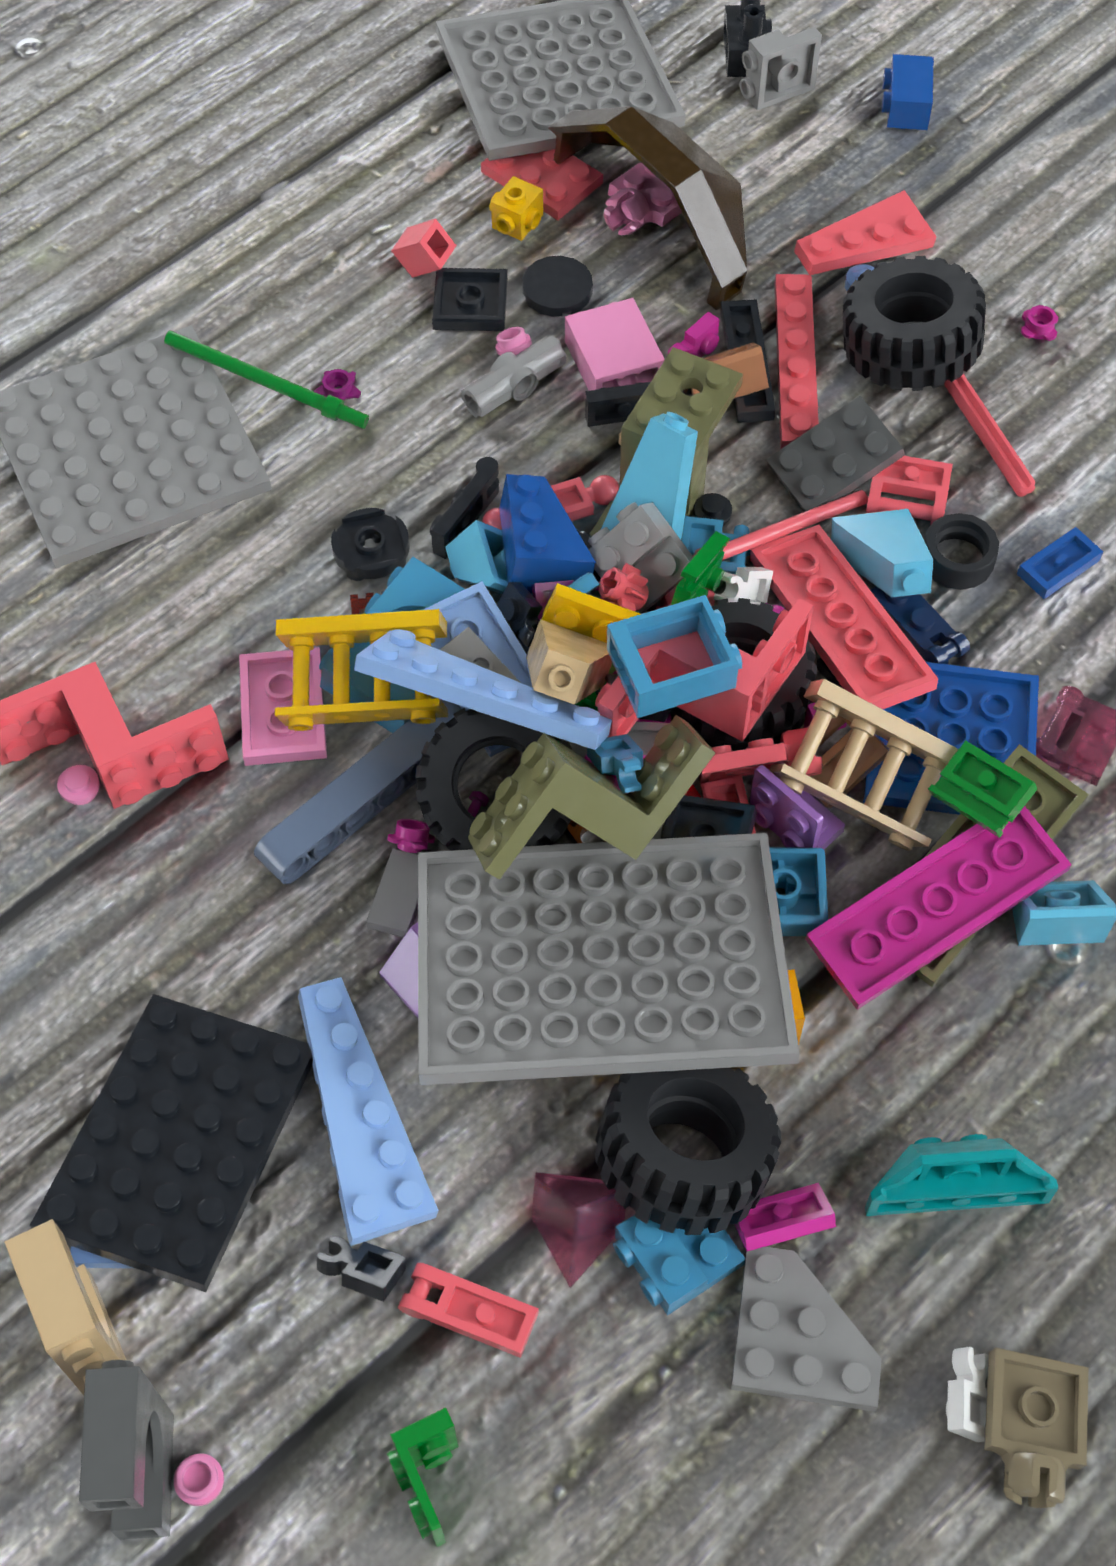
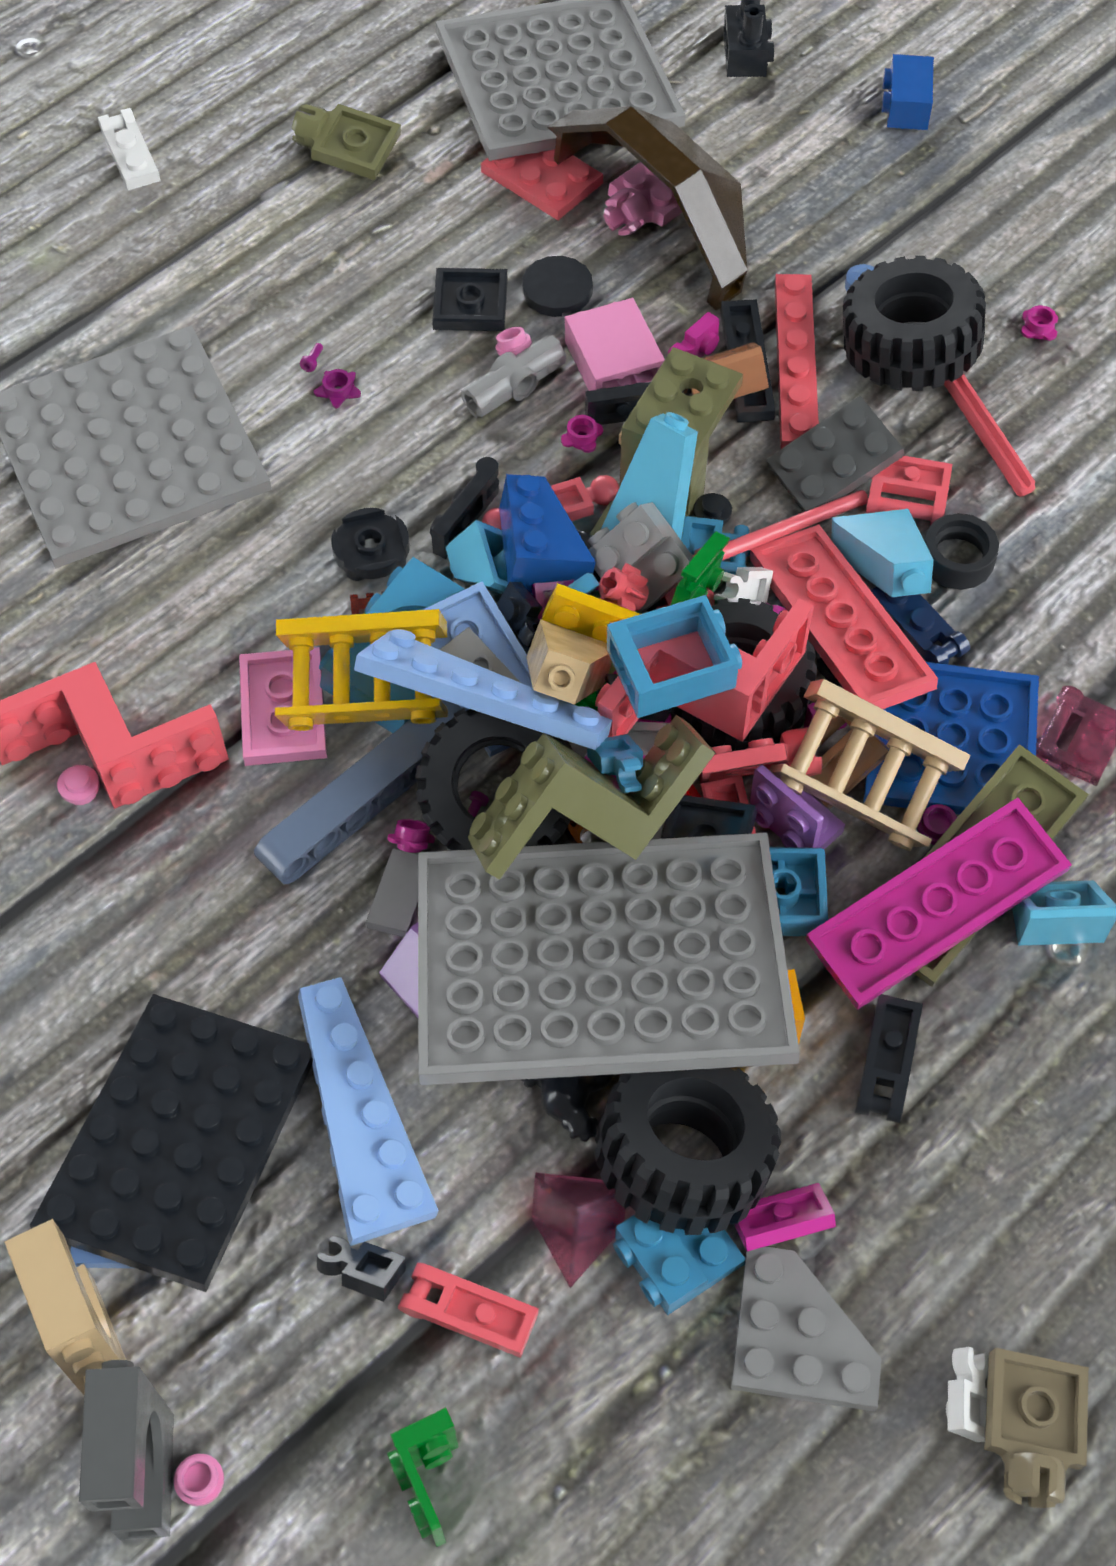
(129, 149): none -> white plate
(308, 362): none -> magenta piece
(329, 406): green bar -> none
(346, 138): none -> olive plate
(423, 248): coral brick -> none
(517, 208): yellow brick -> none
(566, 1101): none -> black animal
(582, 433): none -> dark pink plate
(780, 66): light grey plate -> none
(869, 235): coral wing -> none
(889, 1056): none -> black plate
(936, 821): none -> magenta plate
(960, 1177): teal wedge -> none
(983, 788): green plate -> none
(1059, 563): blue plate -> none

